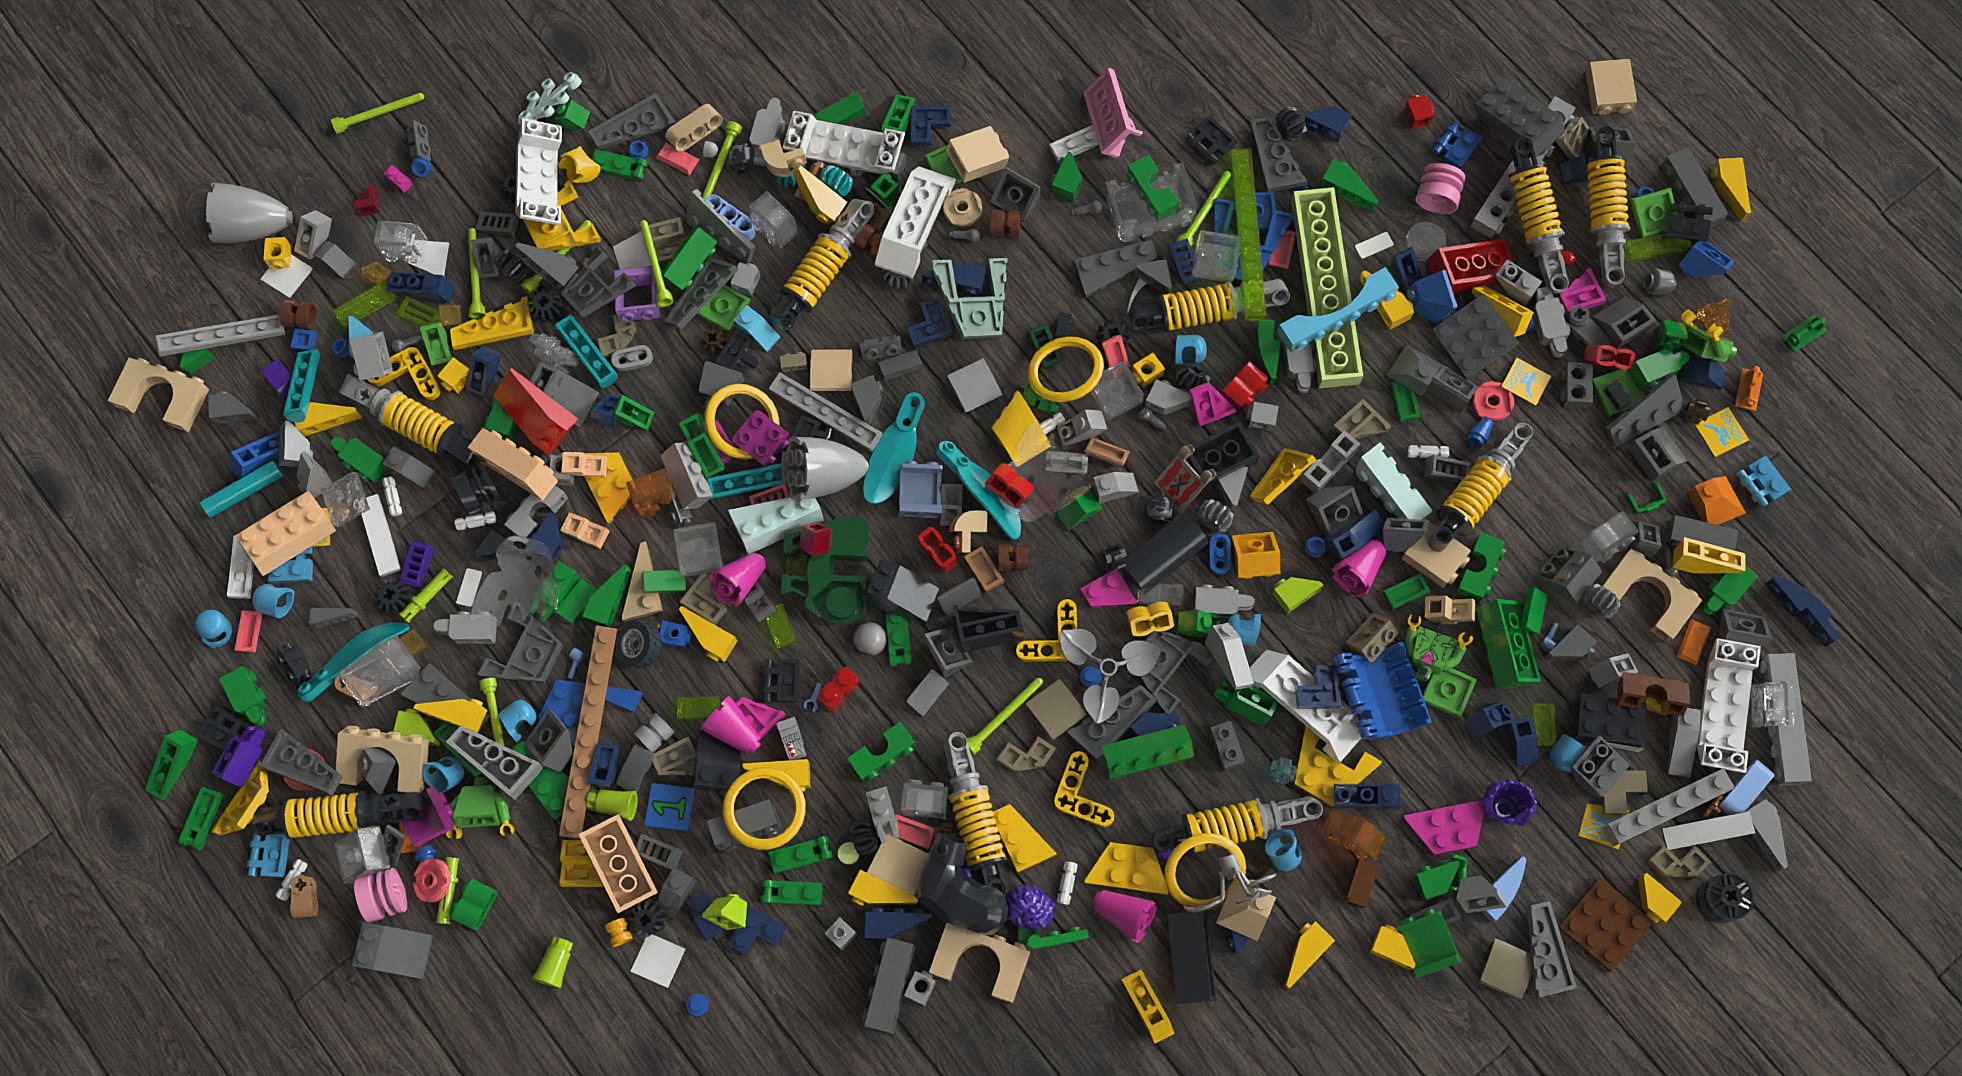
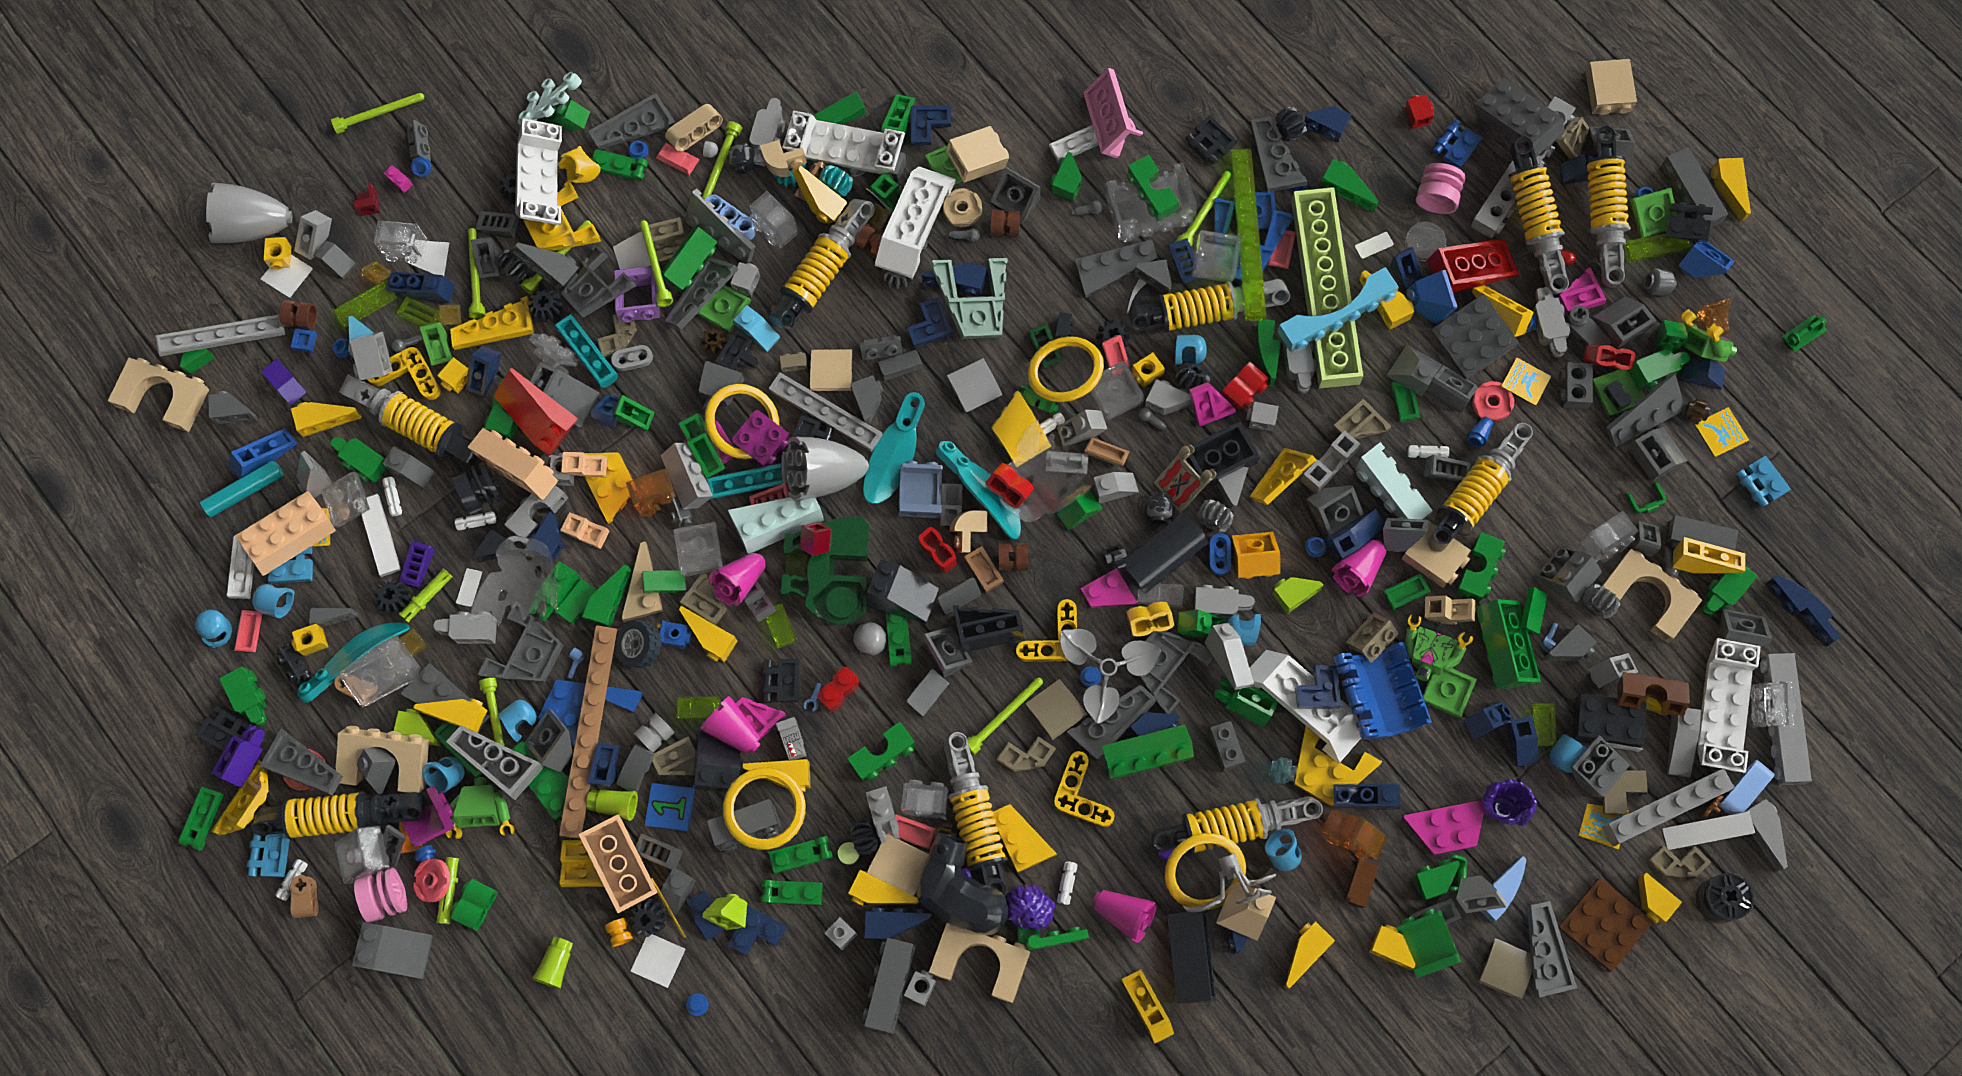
(170, 762): green slope -> none
(292, 445): slope -> none
(301, 385): teal brick -> none
(317, 643): none -> yellow brick
(667, 907): none -> yellow piece
(1128, 869): yellow wing -> none
(1517, 282): light grey slope -> none
(1693, 642): orange tile -> none
(1716, 501): orange slope -> none
(1749, 388): orange hinge -> none

